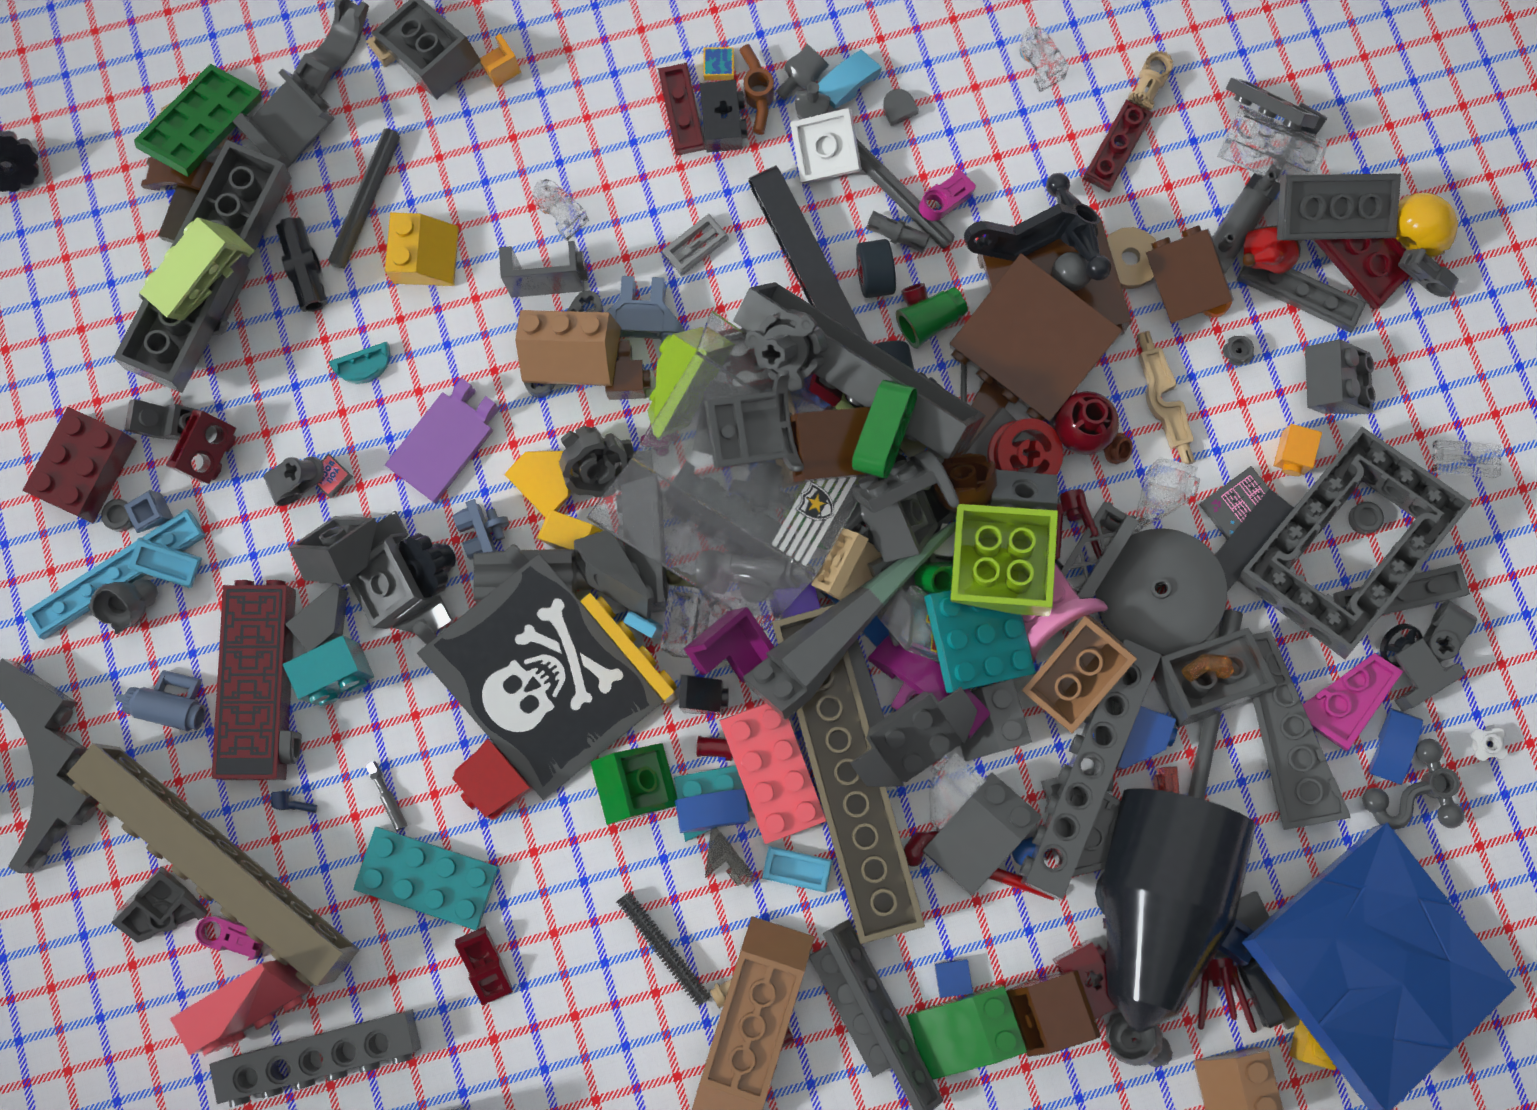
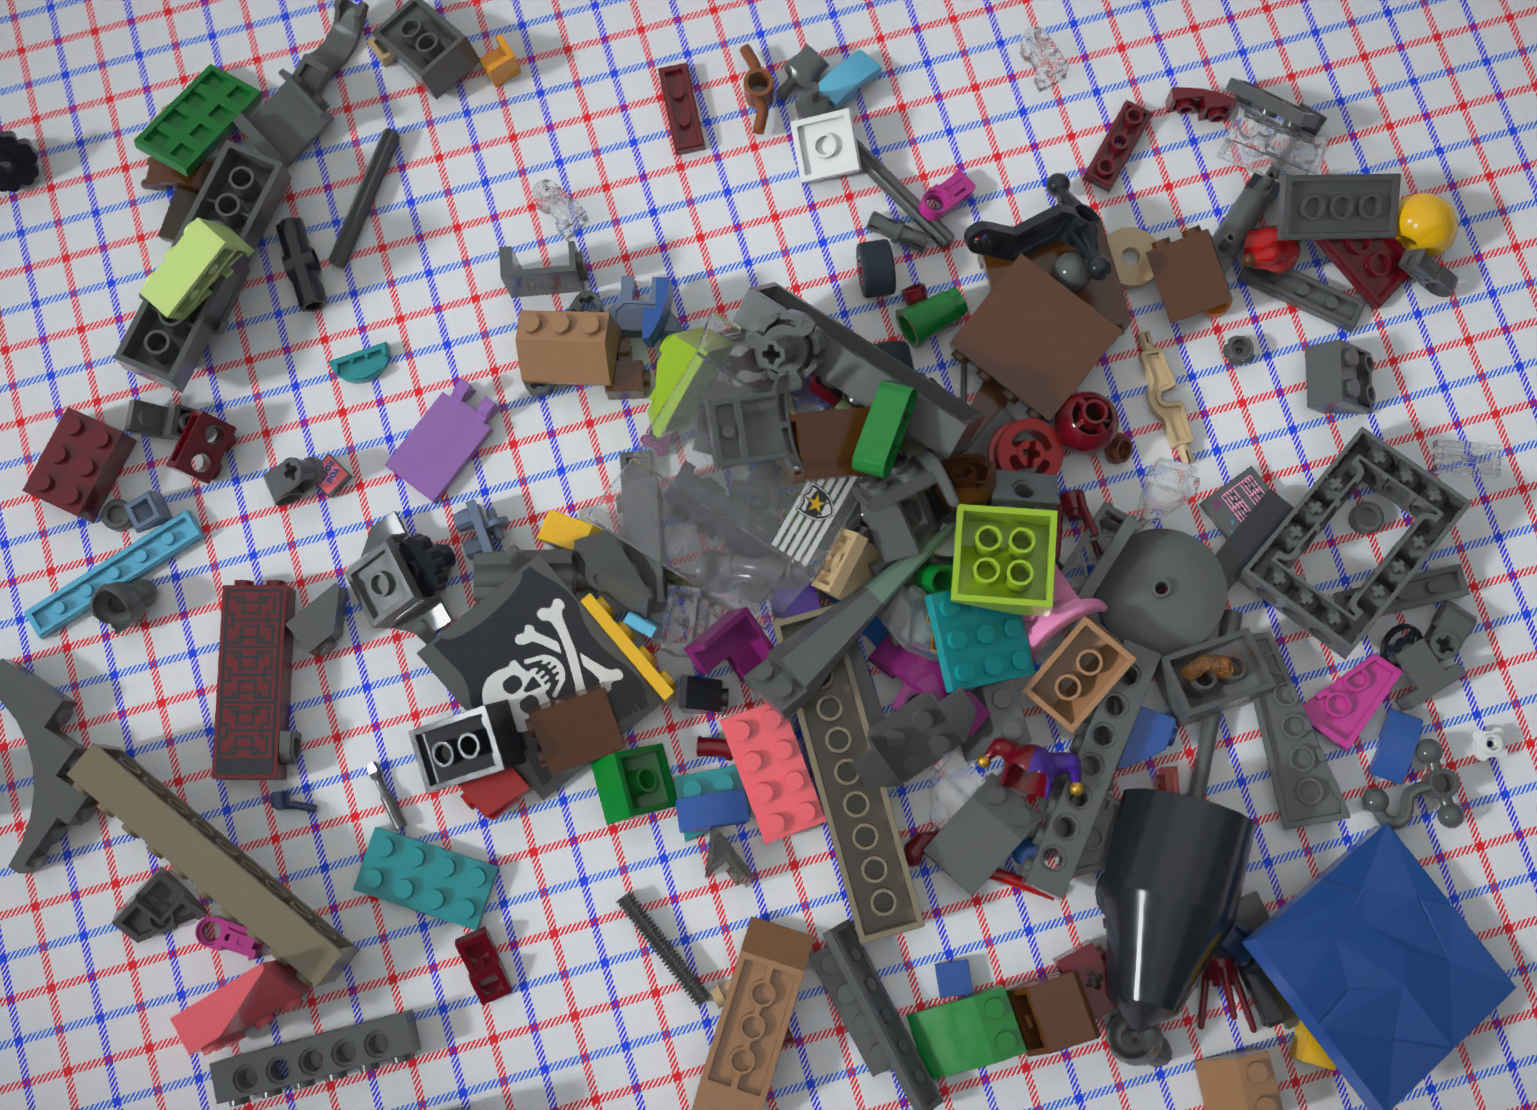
(164, 562): medium azure tile -> none
(164, 707): sand blue piece -> none
(329, 671): teal brick -> none
(335, 550): dark grey slope -> none
(421, 250): yellow slope -> none
(467, 746): none -> black slope
(540, 479): yellow slope -> none
(575, 729): none -> reddish brown brick
(591, 458): dark grey piece -> none
(656, 318): none -> blue slope
(703, 252): light grey tile -> none
(719, 63): tile -> none
(719, 132): black brick -> none
(797, 869): medium azure tile -> none
(801, 247): black beam -> none
(899, 106): dark grey tile -> none
(1033, 767): none -> piece
(1151, 80): tan connector -> none
(1208, 103): none -> dark red slope
(1297, 450): light orange brick -> none

